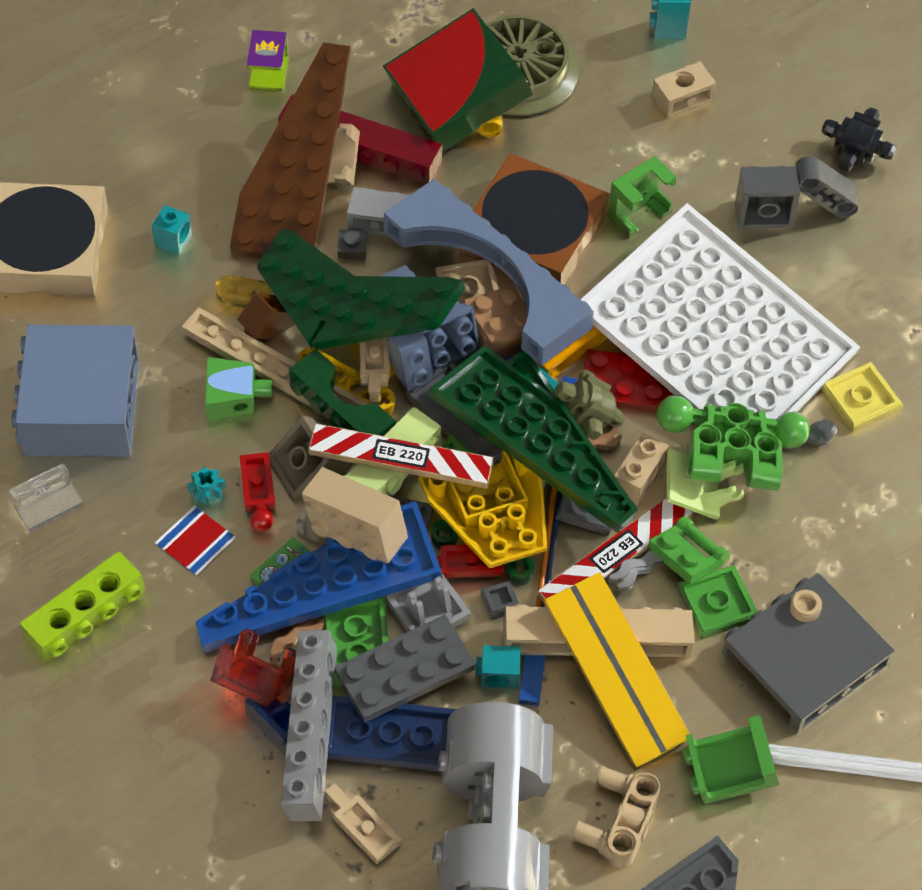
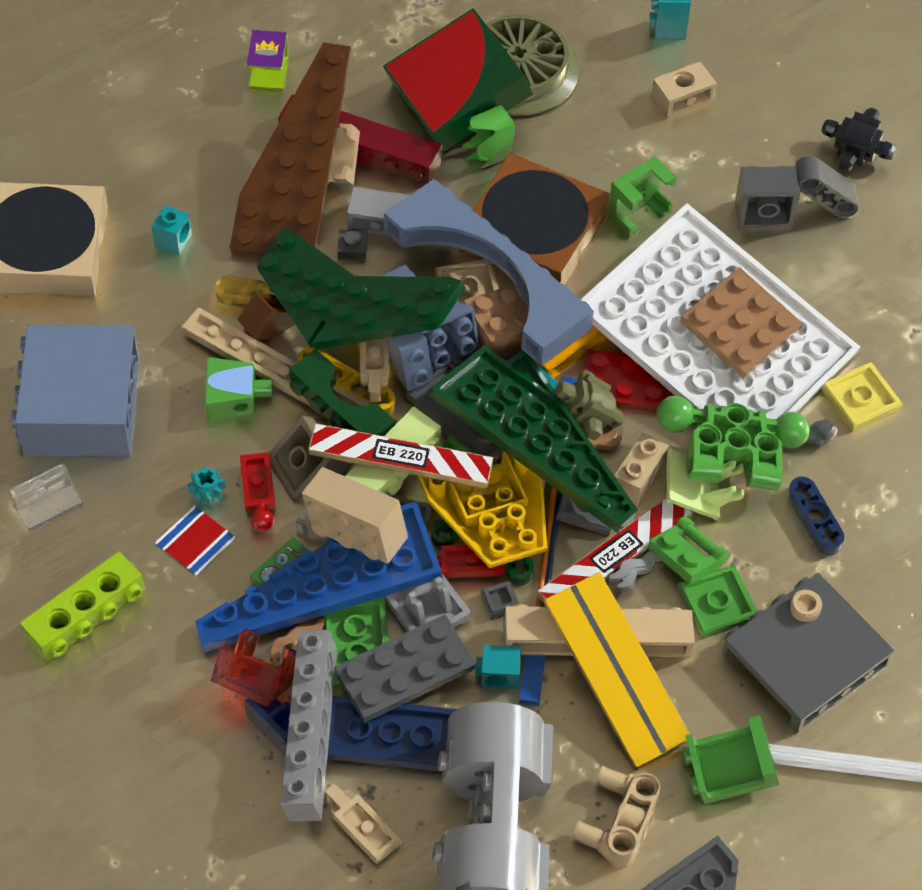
(493, 137): none -> bright green piece
(741, 322): none -> medium nougat plate
(815, 528): none -> dark blue beam

